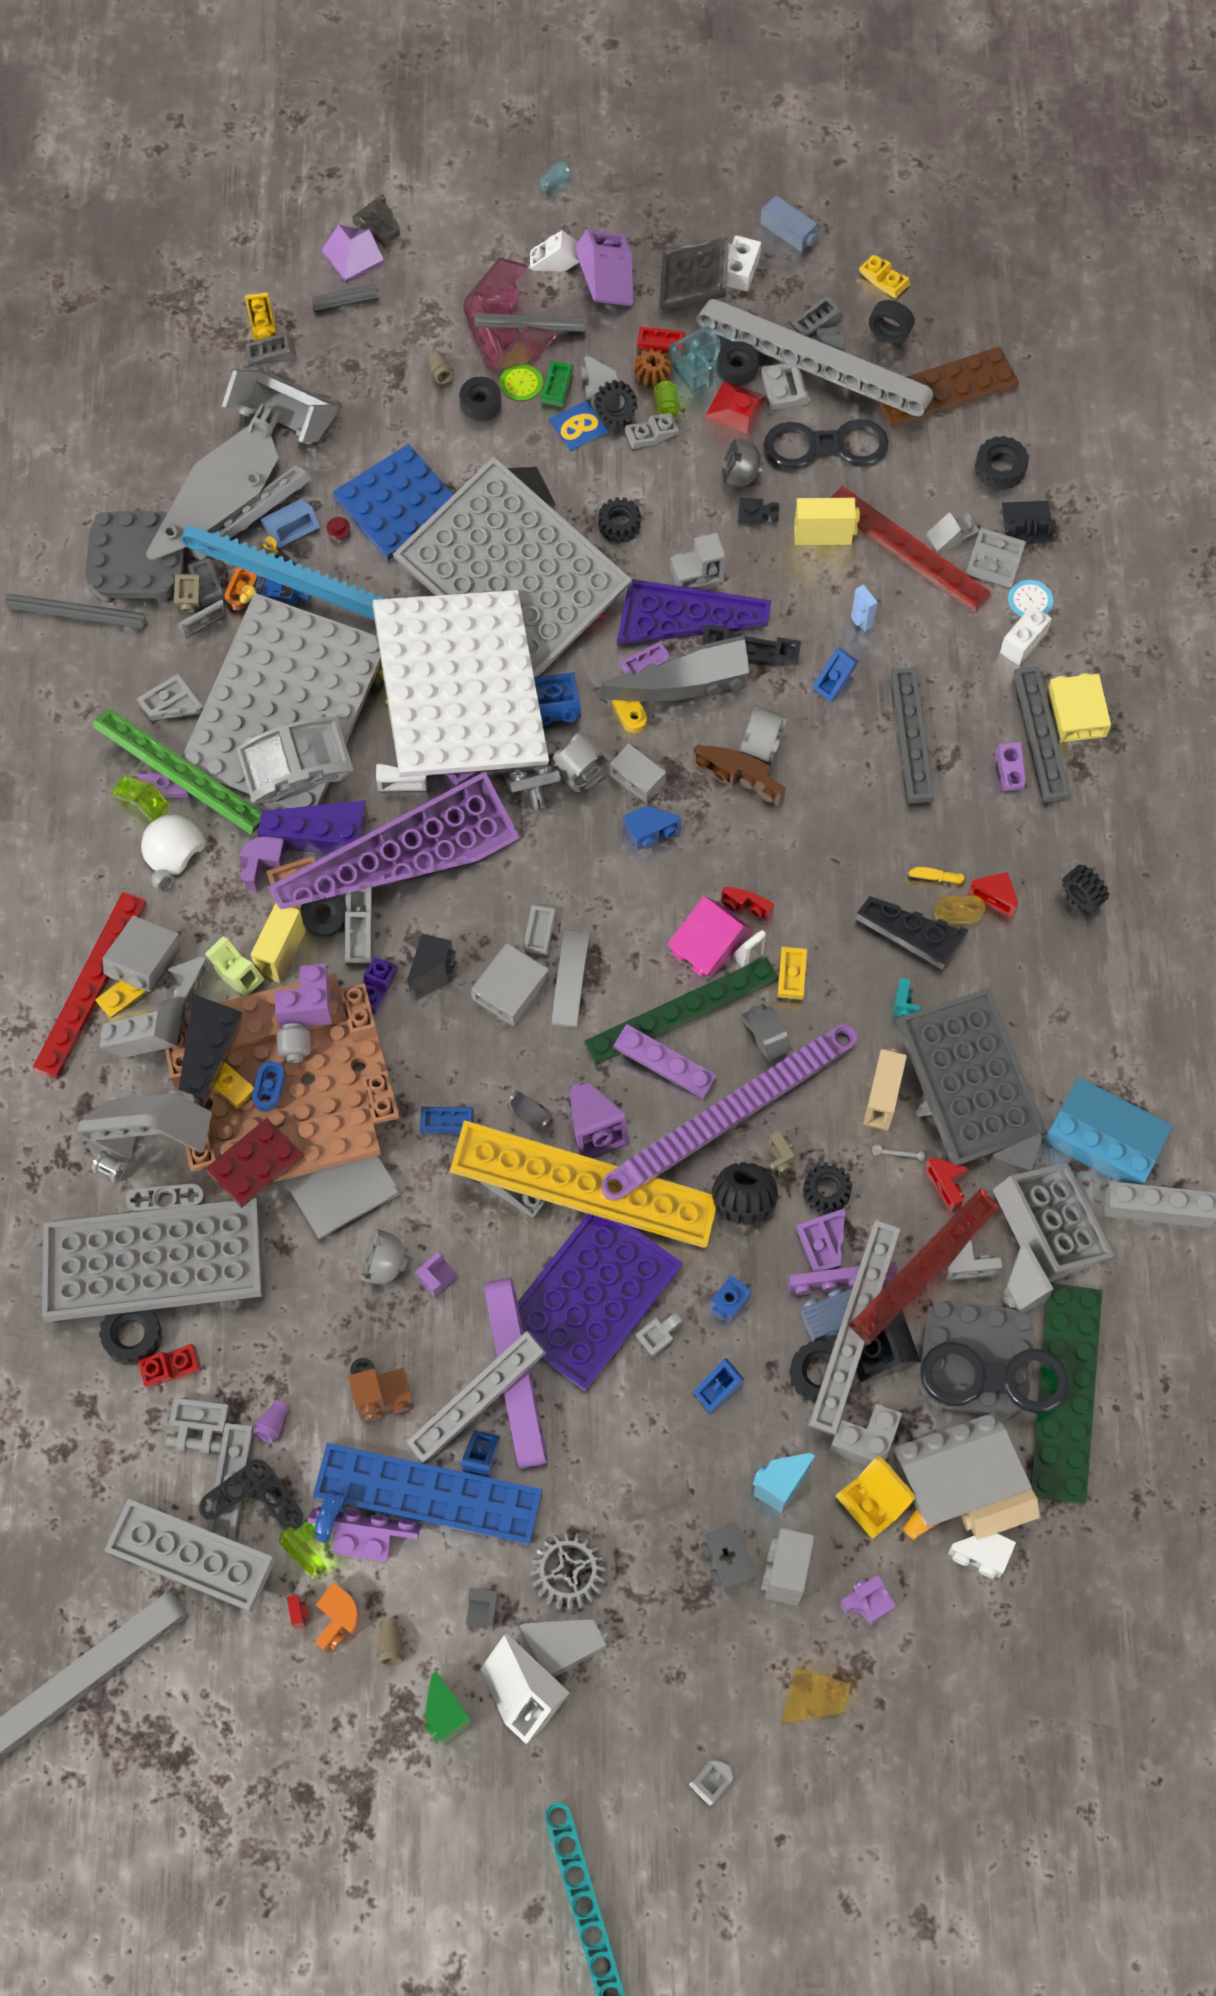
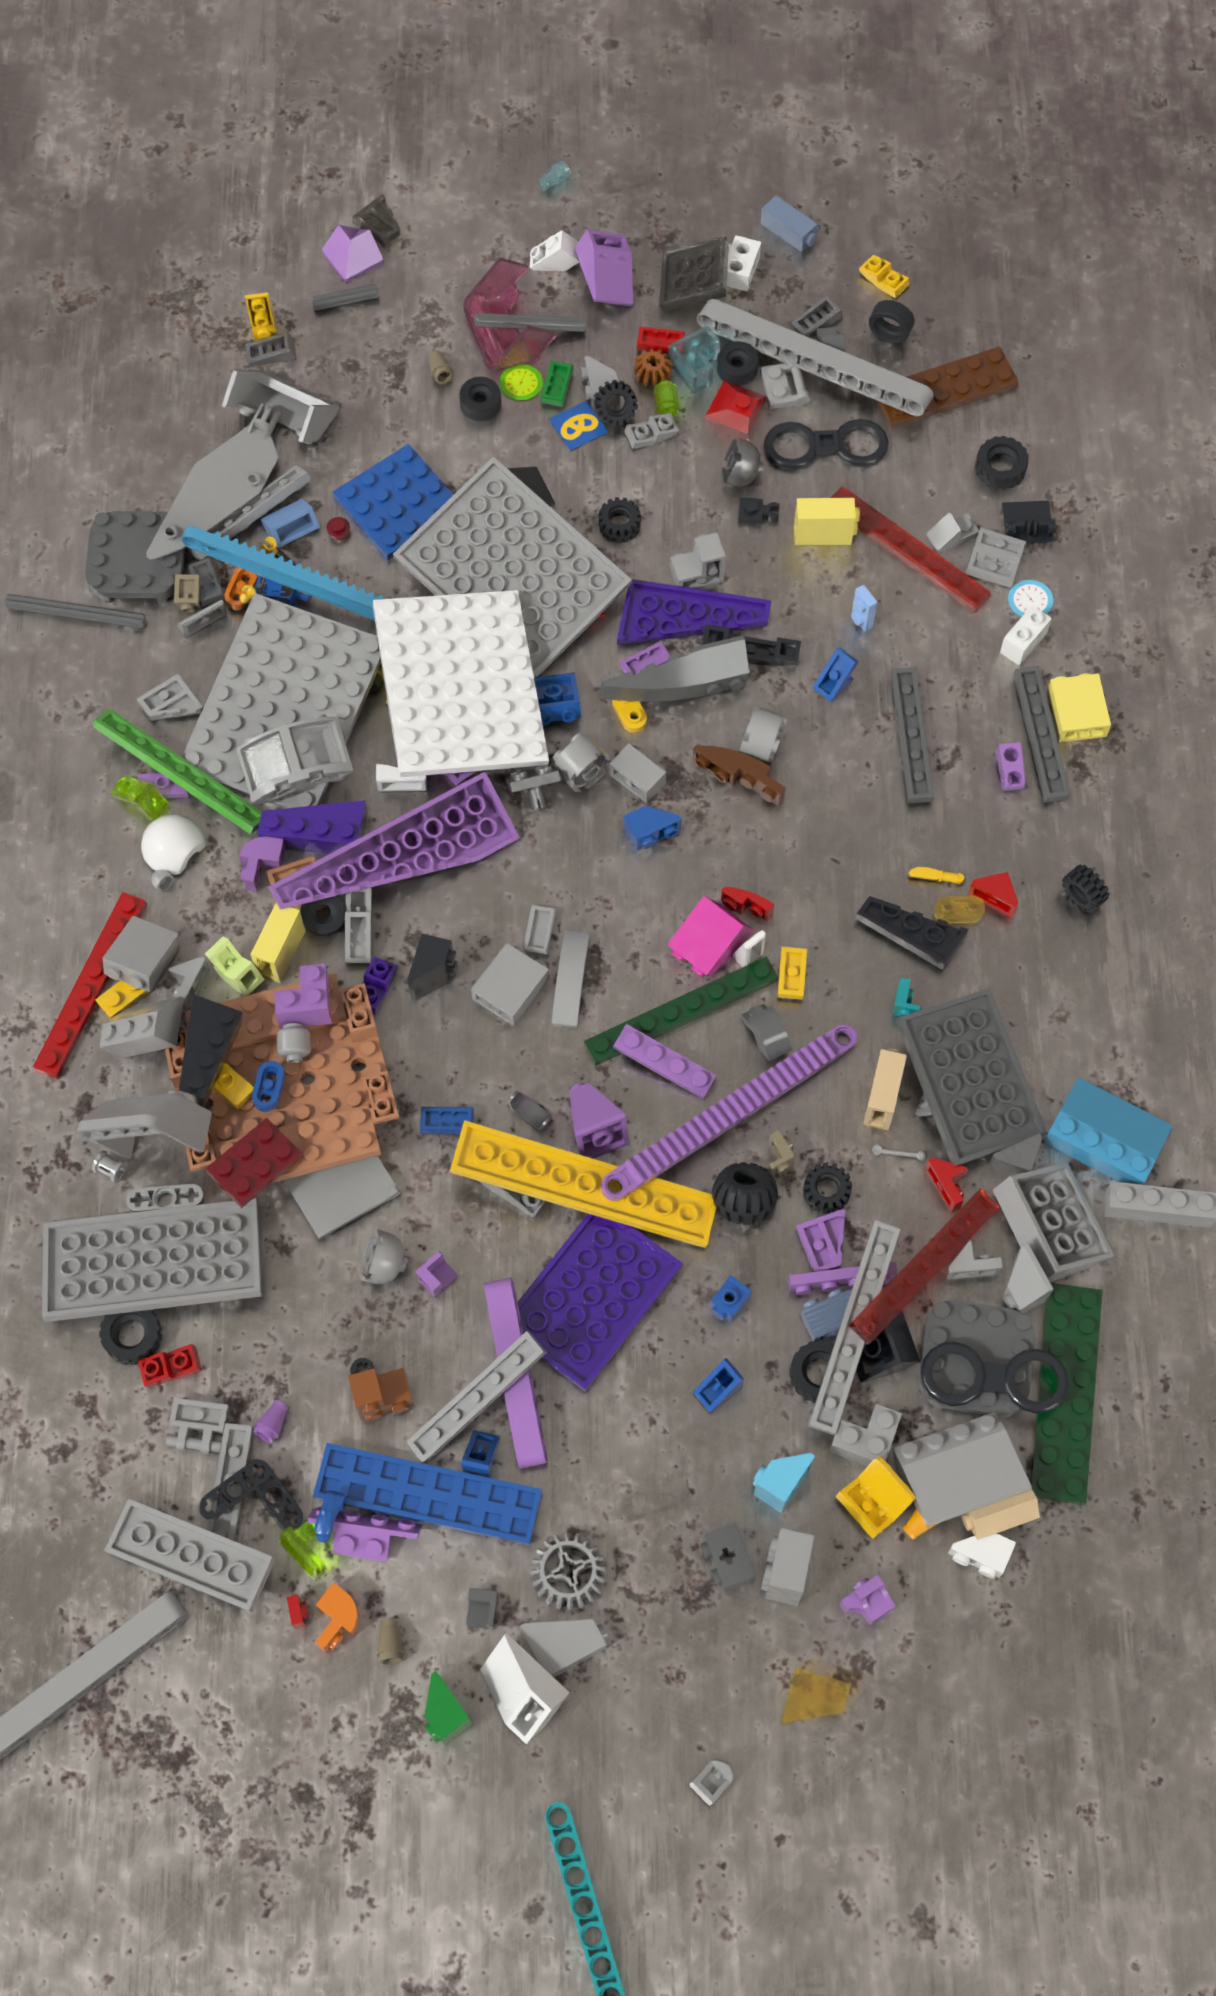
(657, 1336): light grey plate -> none

